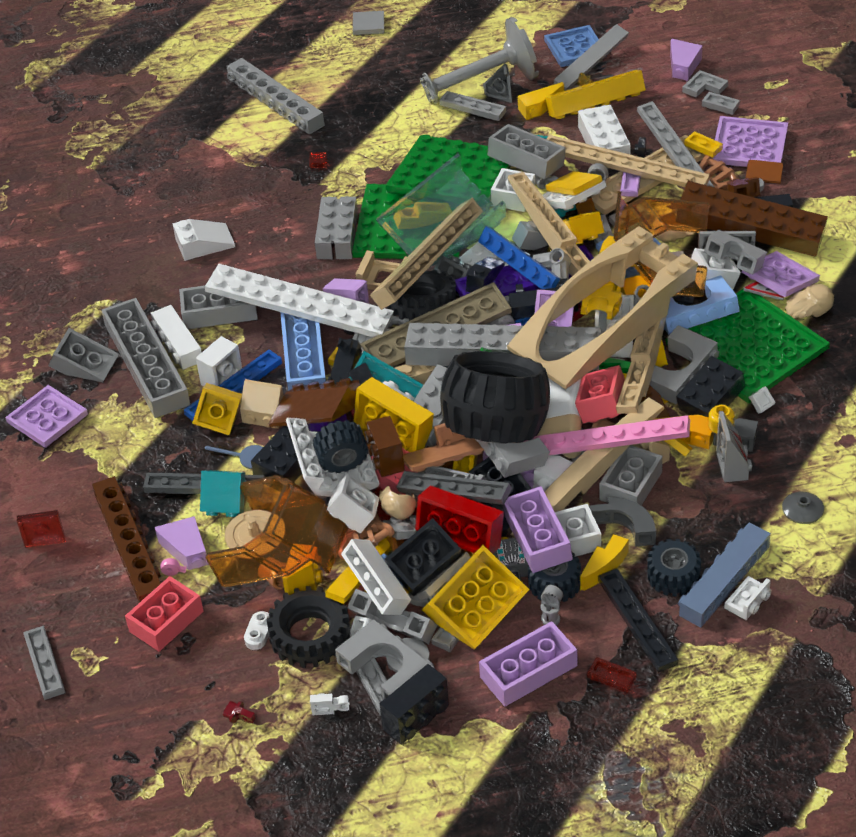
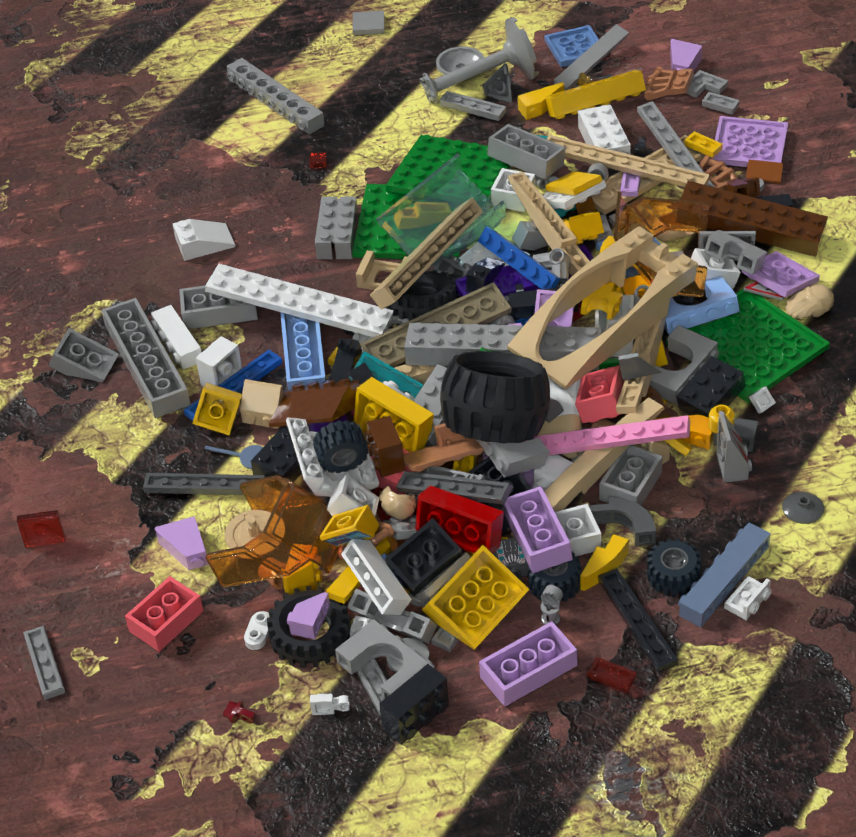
(46, 416): lavender plate -> none
(127, 537): reddish brown brick -> none
(171, 567): bright pink piece -> none
(222, 492): teal brick -> none
(309, 616): none -> lavender slope
(348, 288): lavender slope -> none
(349, 525): none -> yellow slope
(456, 58): none -> light grey dish
(554, 410): none -> dark grey tile
(633, 367): none -> dark grey slope
(667, 82): none -> nougat plate

